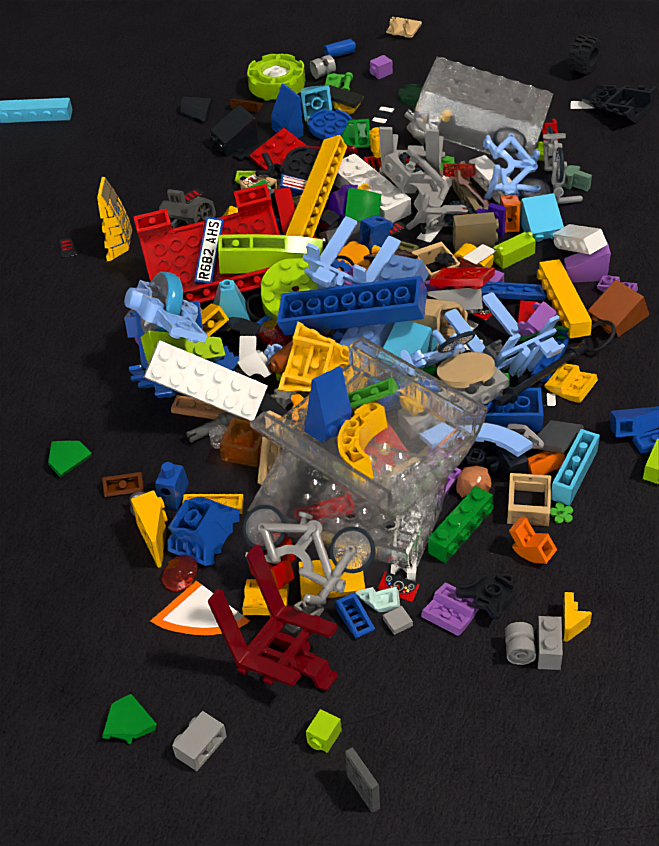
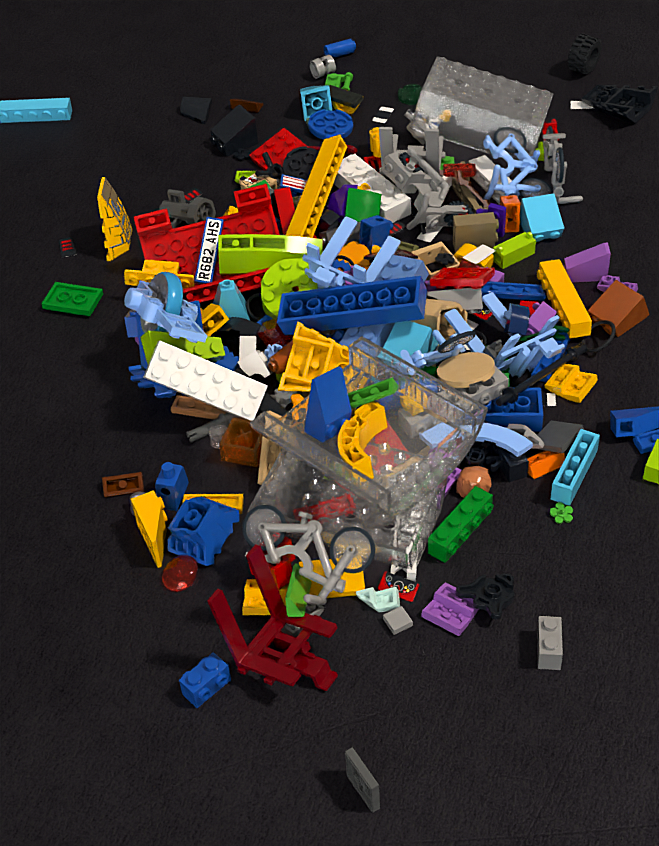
(66, 456): green slope -> none
(72, 299): none -> green plate
(128, 720): green slope -> none
(153, 267): none -> yellow bracket
(192, 613): sticker -> none
(199, 740): light grey brick -> none
(204, 679): none -> blue brick
(273, 71): lime piece -> none
(287, 112): blue slope -> none
(296, 590): none -> bright green slope
(323, 731): lime brick -> none
(353, 600): blue slope -> none
(357, 133): green slope -> none
(381, 67): medium lavender brick -> none
(403, 27): tan plate -> none
(517, 319): none -> dark blue brick
(520, 643): light grey wheel -> none
(531, 545): orange brick -> none
(535, 514): tan window -> none
(573, 620): yellow slope -> none
(577, 178): sand green brick -> none
(579, 239): white brick -> none

